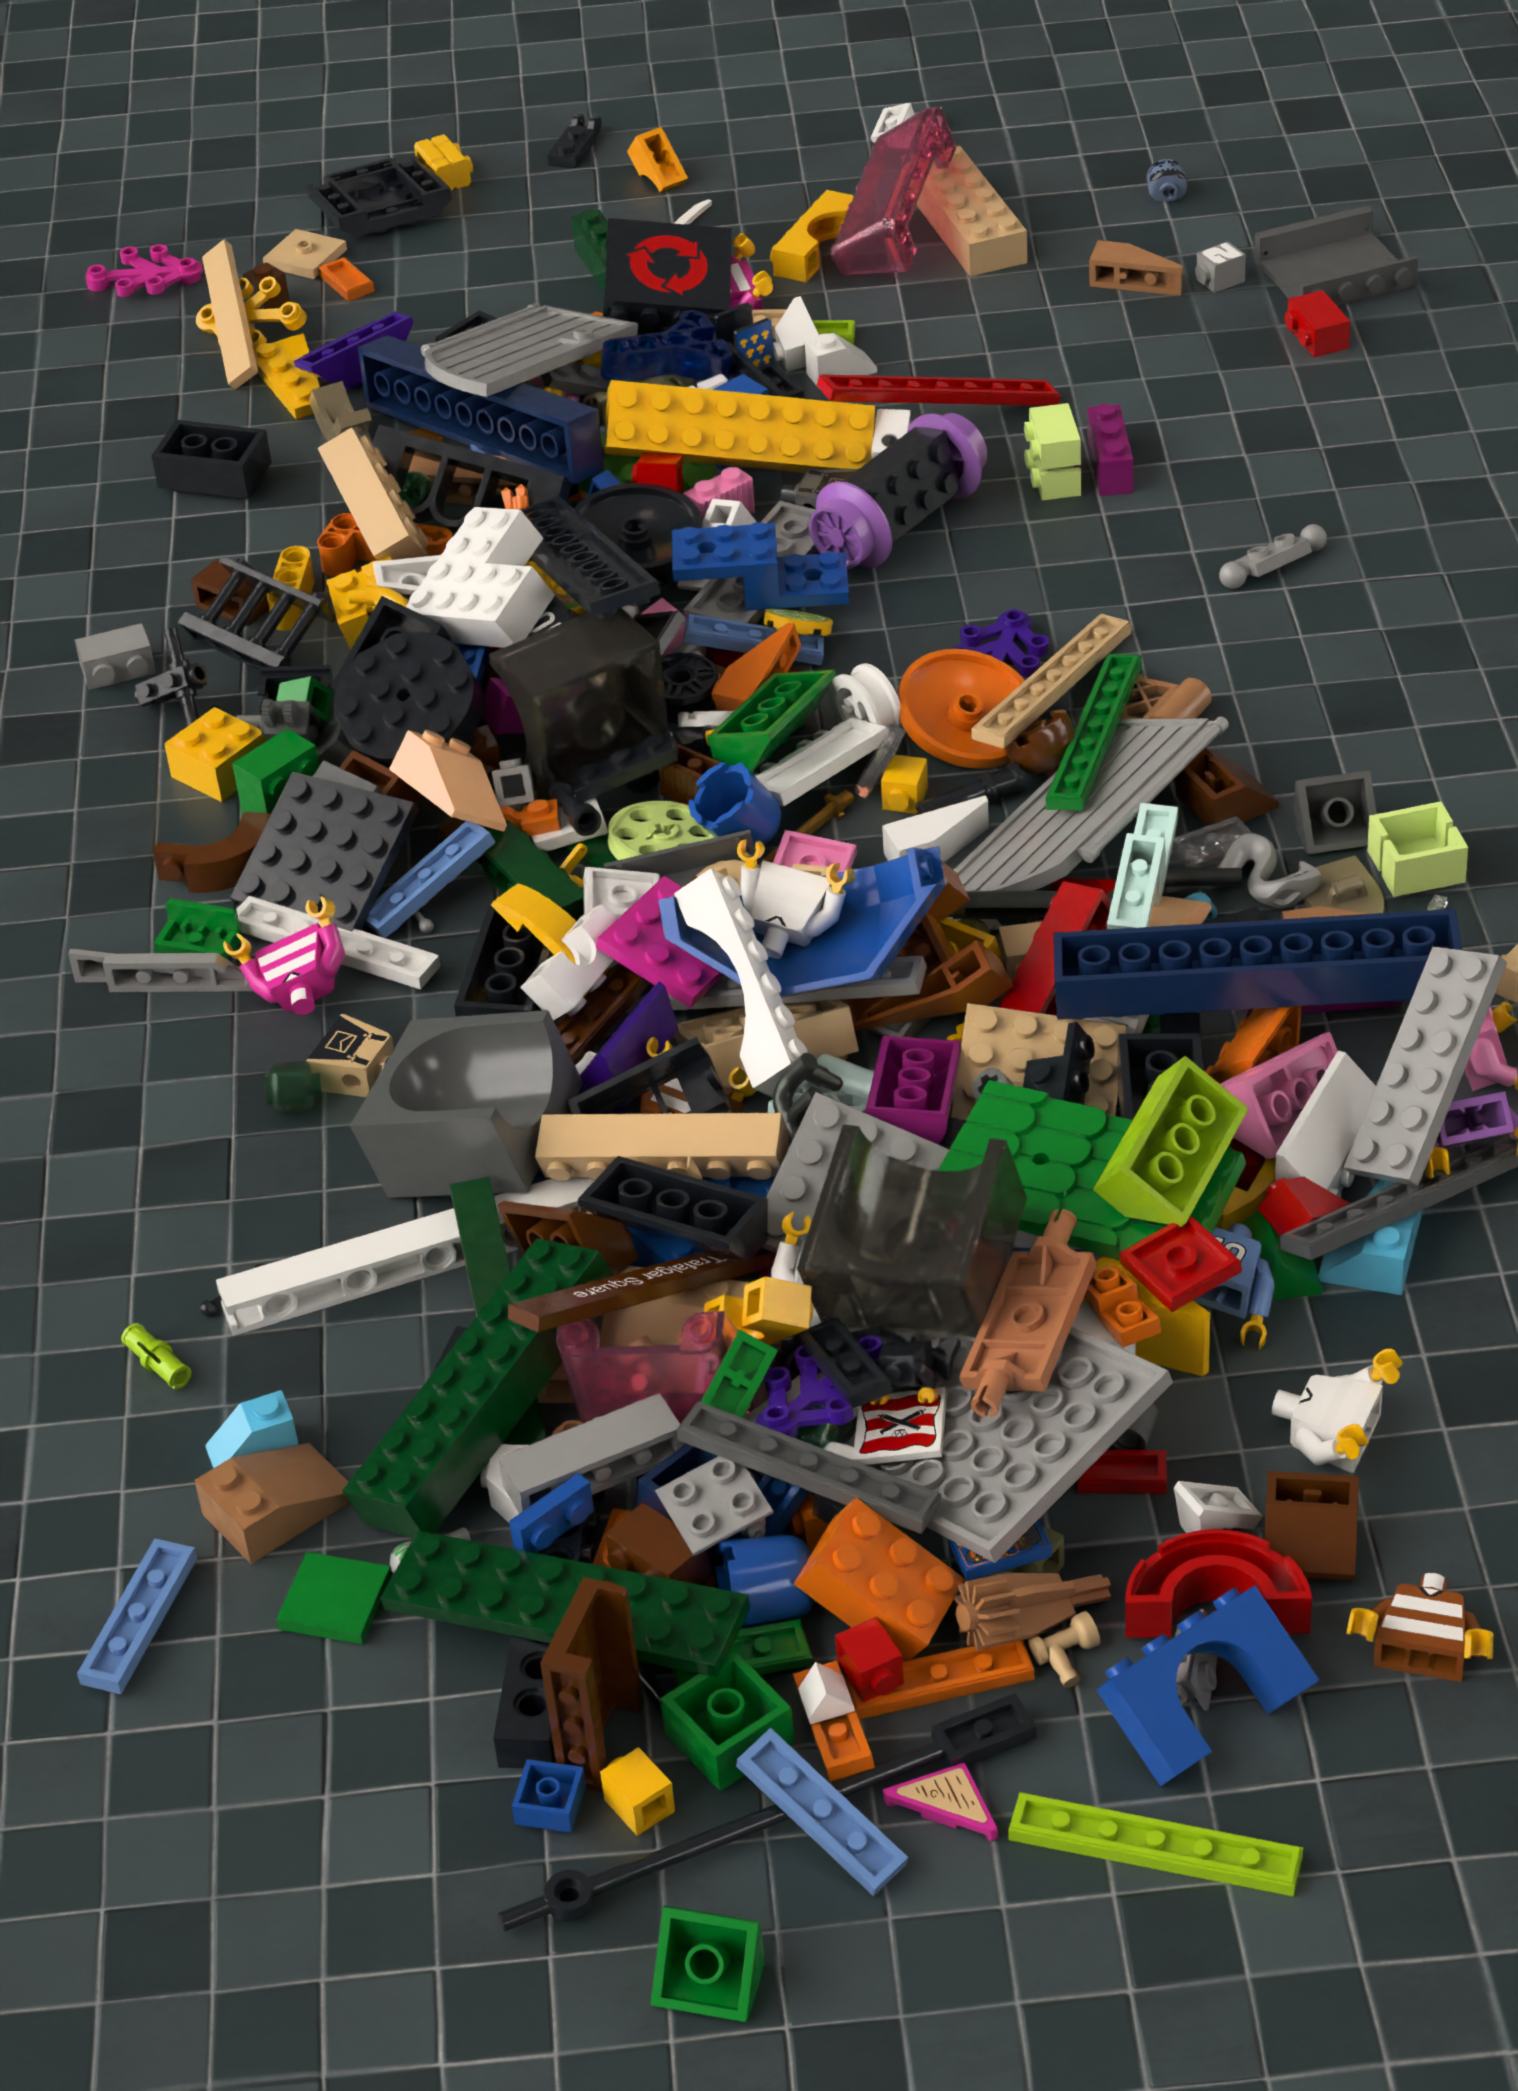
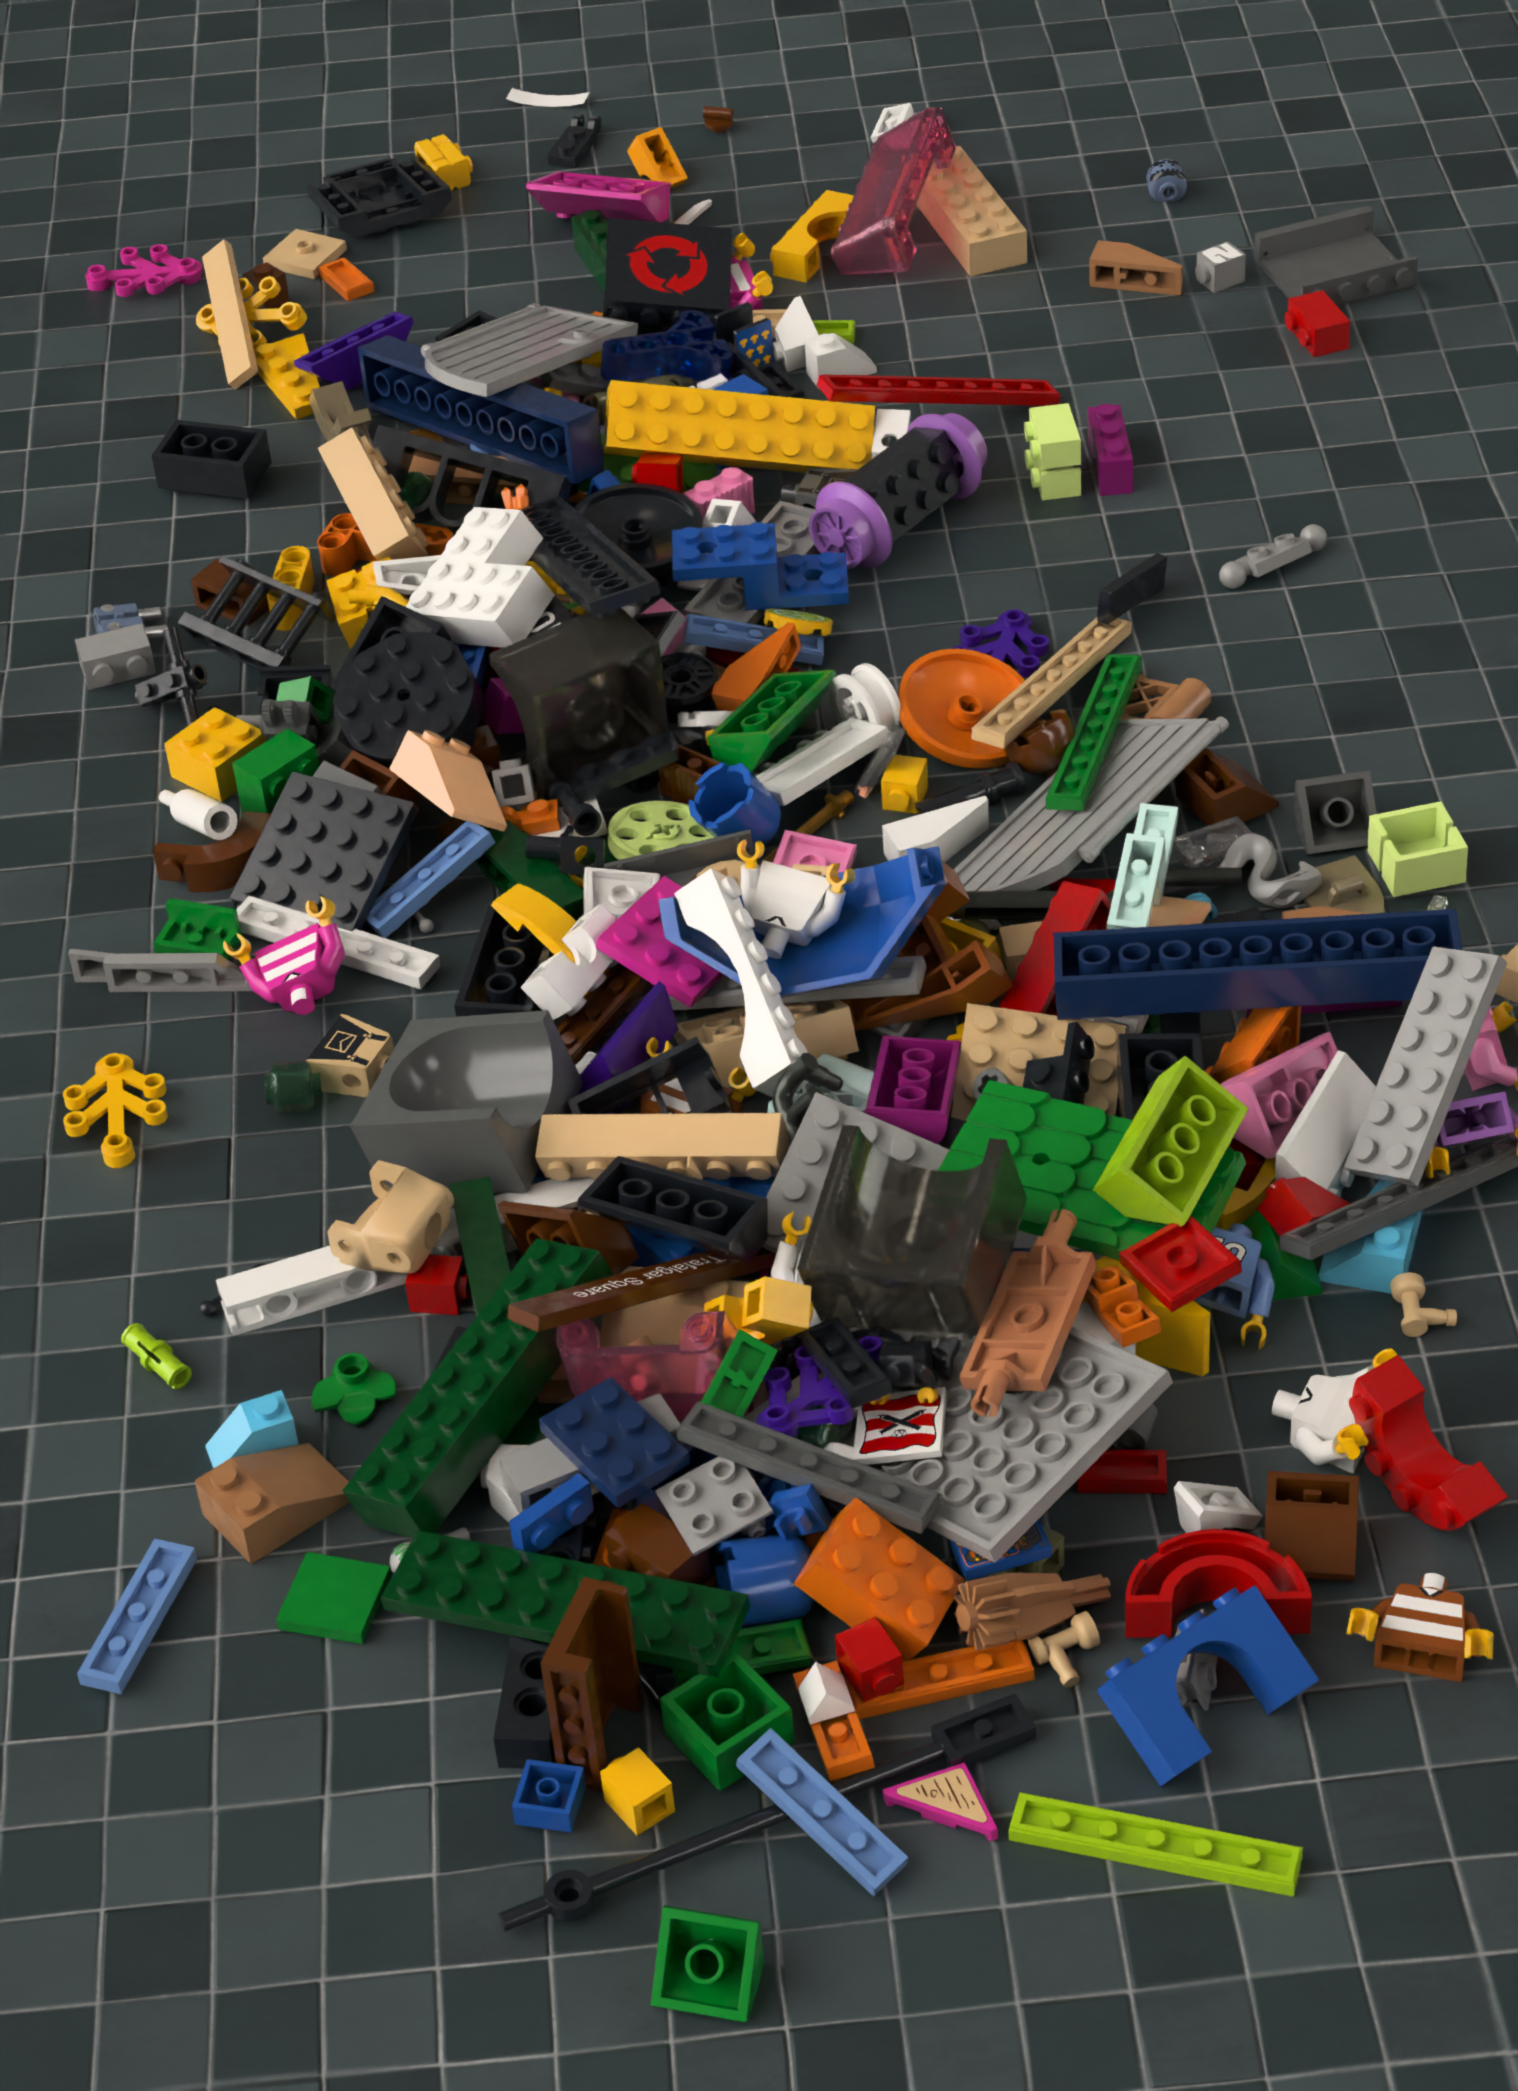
(115, 1072): none -> yellow plant
(120, 616): none -> piece
(201, 813): none -> white piece
(353, 1389): none -> green plate
(398, 1227): none -> tan piece
(438, 1286): none -> red brick
(546, 100): none -> white sticker
(564, 849): none -> black bracket
(614, 1442): none -> dark blue plate
(615, 196): none -> dark pink slope
(718, 118): none -> reddish brown plate
(799, 1512): none -> blue tile
(1131, 588): none -> black tile
(1408, 1290): none -> tan piece
(1409, 1456): none -> red brick

